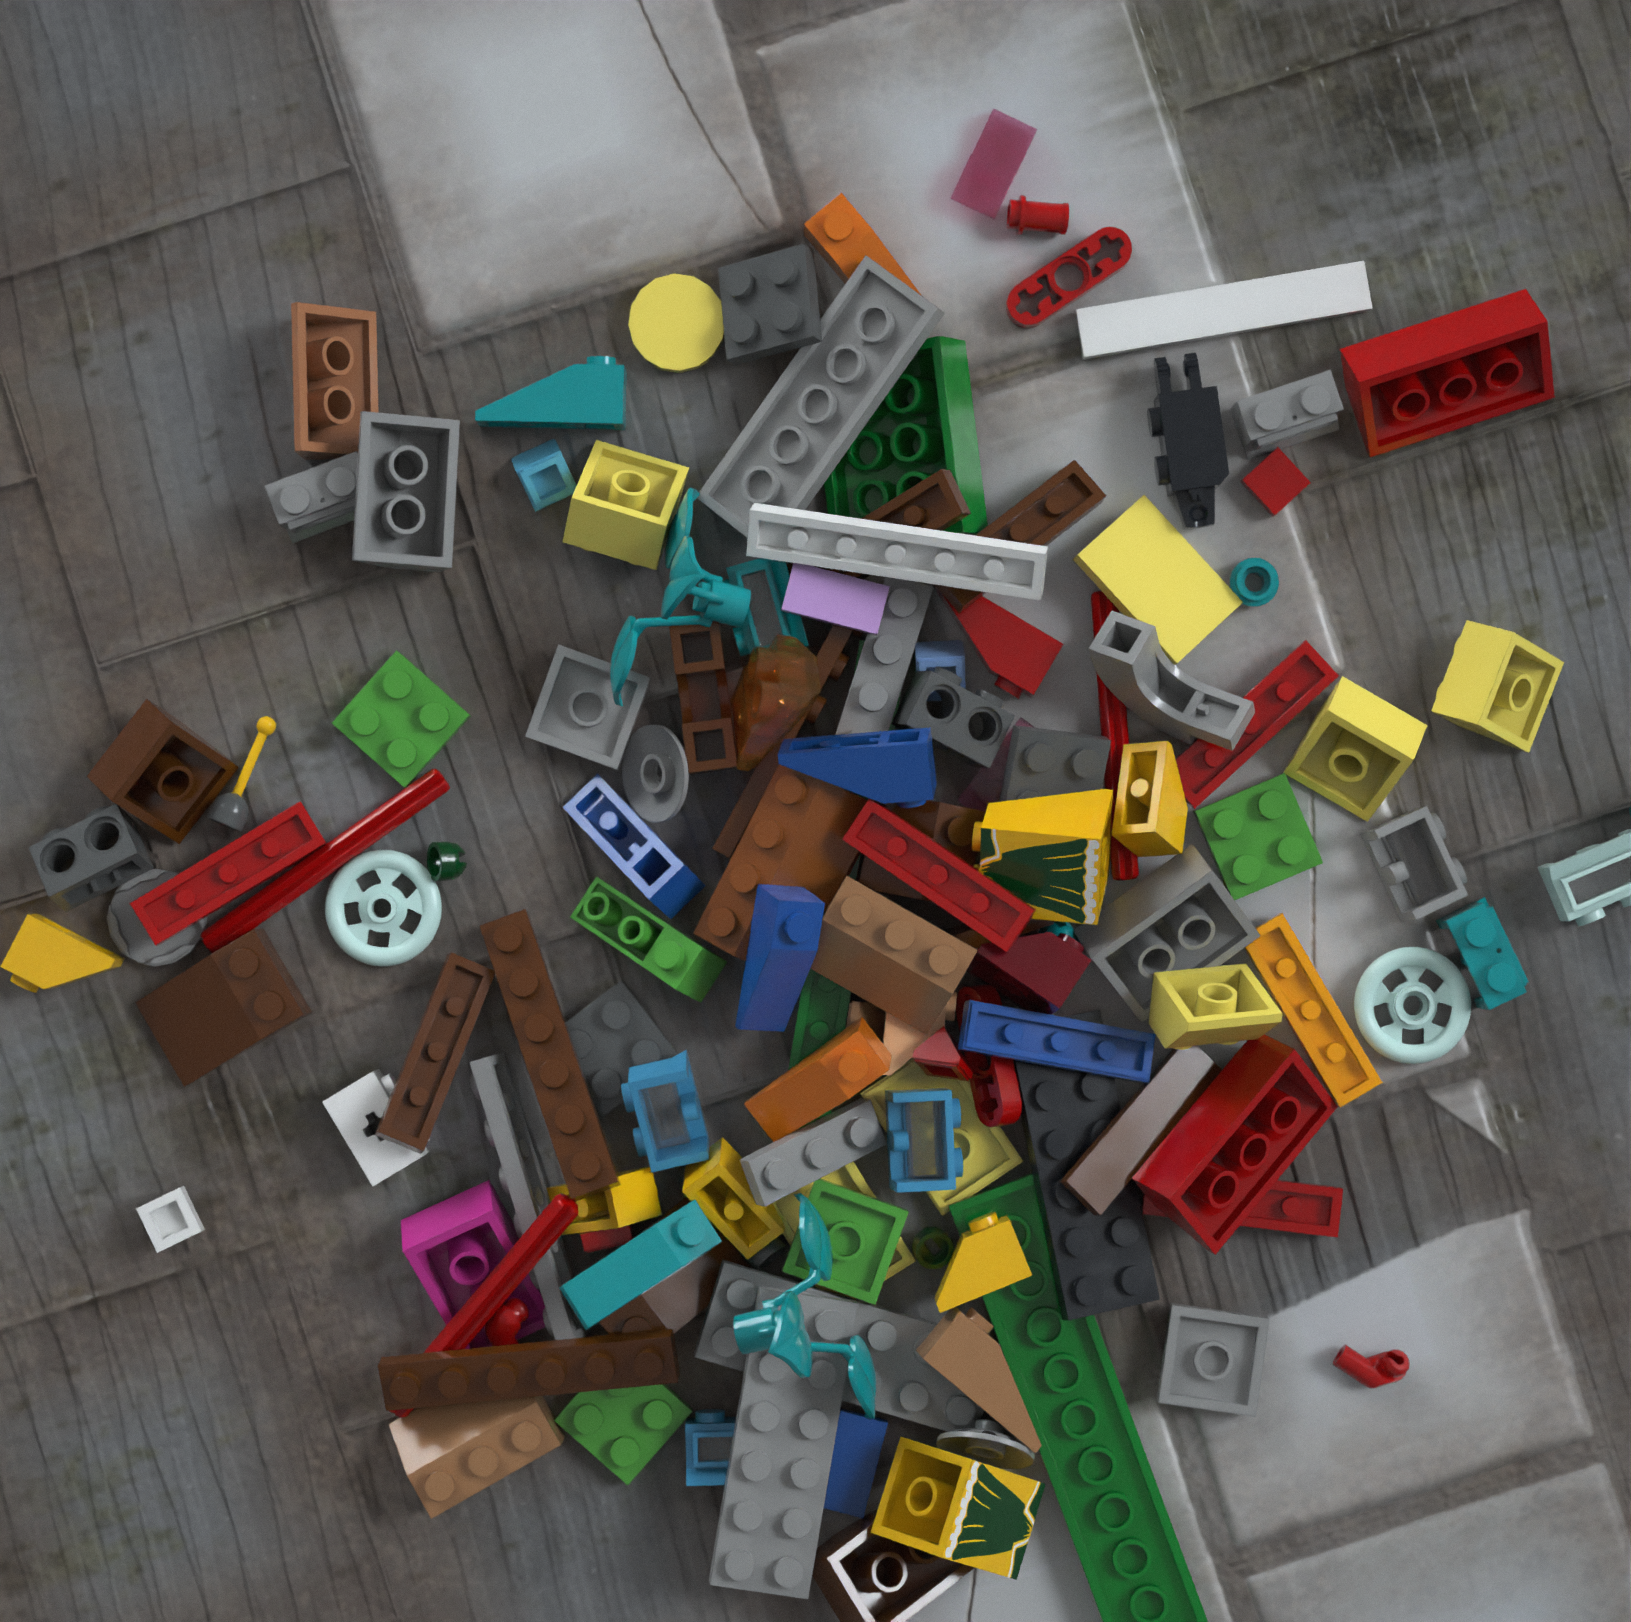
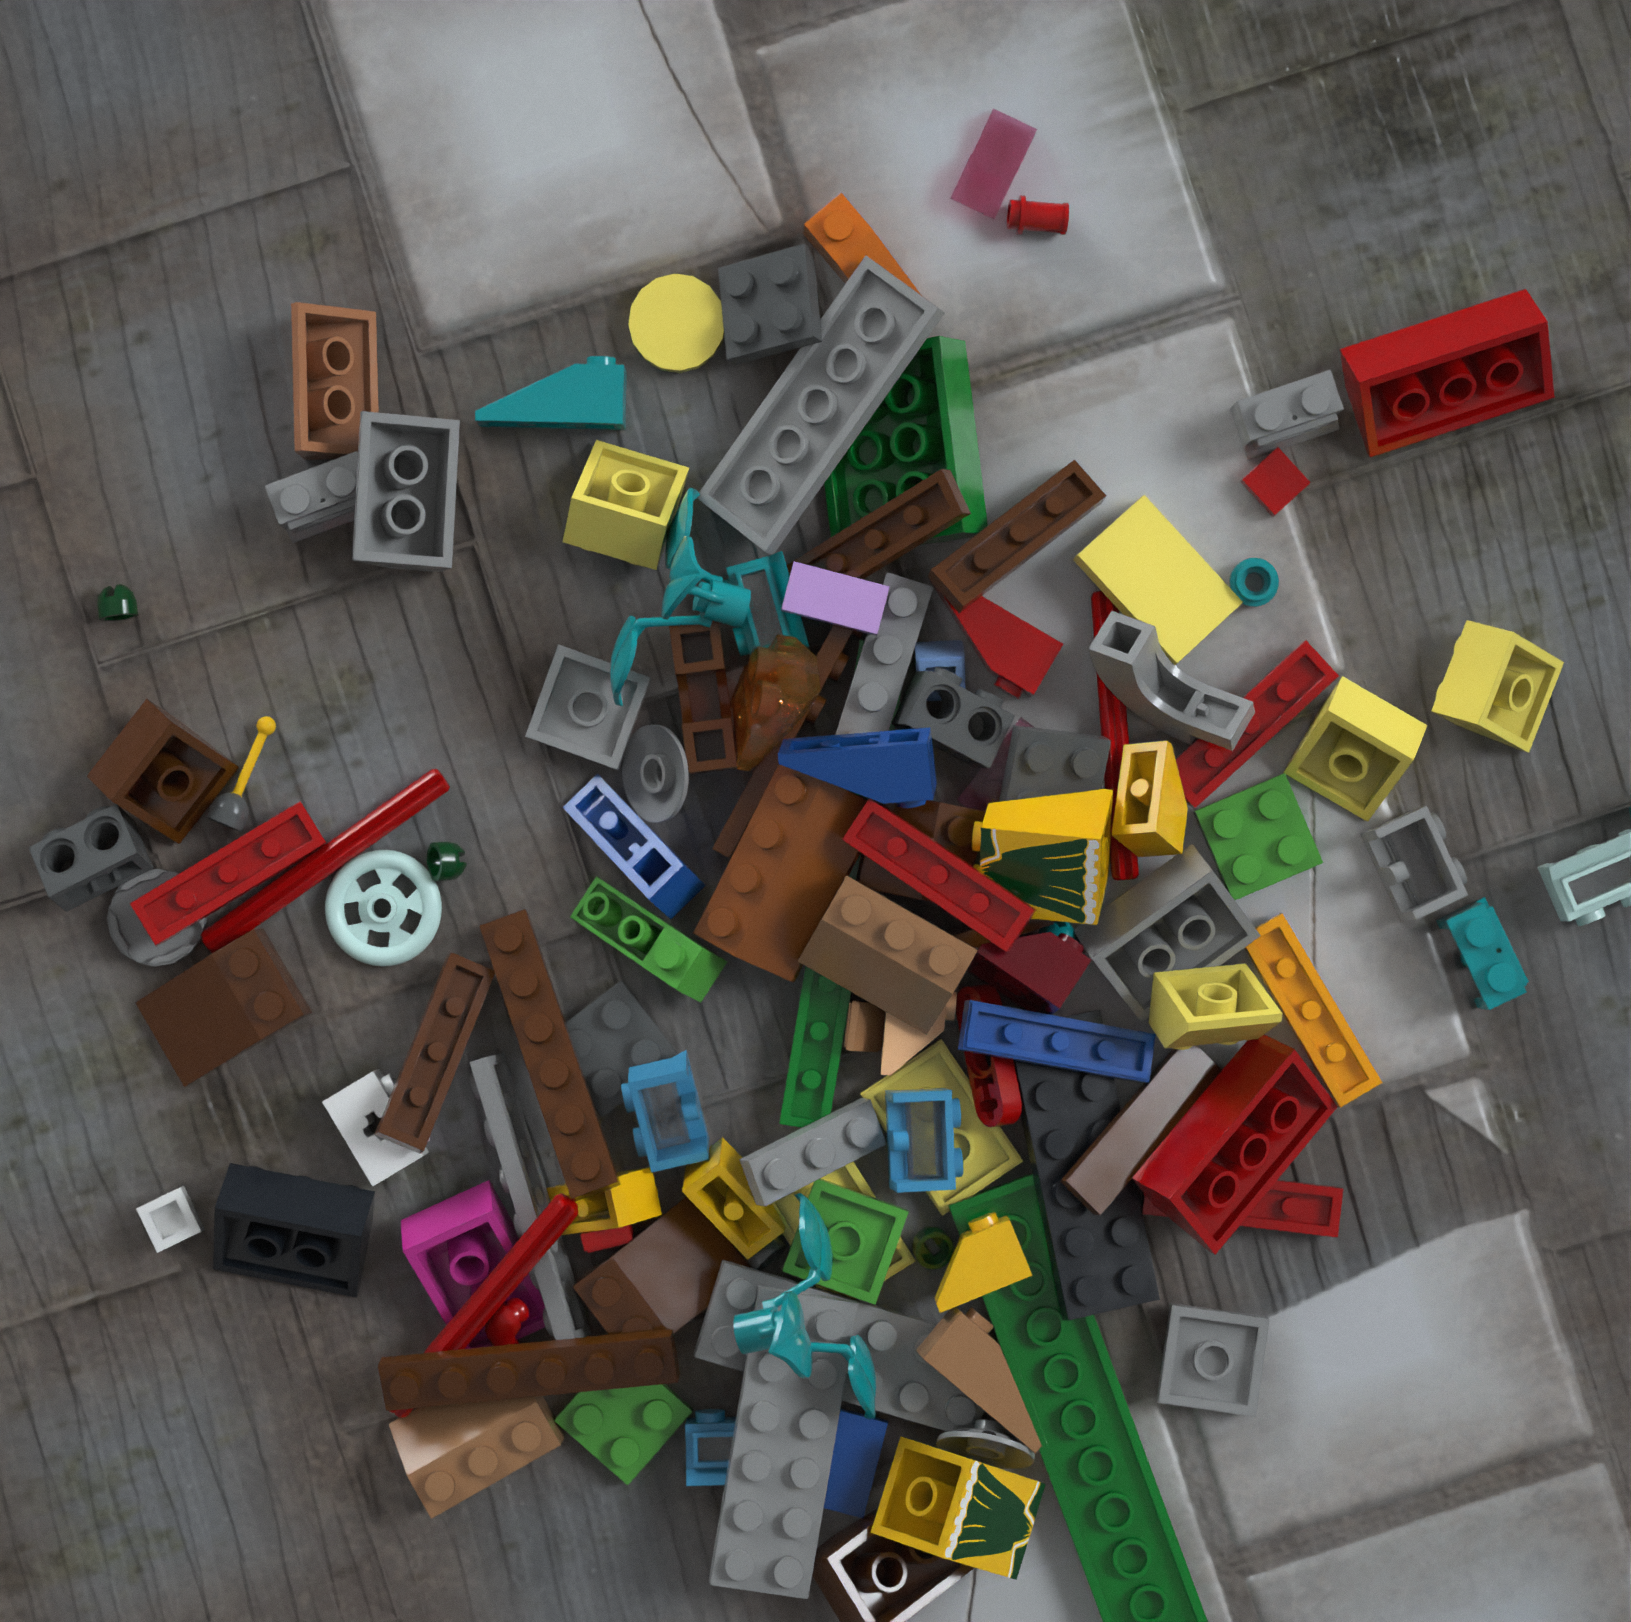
(54, 956): yellow slope -> none
(117, 604): none -> dark green hinge
(292, 1229): none -> black slope
(401, 719): bright green plate -> none
(544, 474): medium azure slope -> none
(640, 1264): teal slope -> none
(778, 955): blue slope -> none
(821, 1081): orange slope -> none
(897, 551): white plate -> none
(941, 1057): red slope -> none
(1105, 267): red beam -> none
(1190, 442): black hinge -> none
(1223, 310): white tile -> none
(1374, 1370): red arm -> none
(1412, 964): light aqua plate -> none

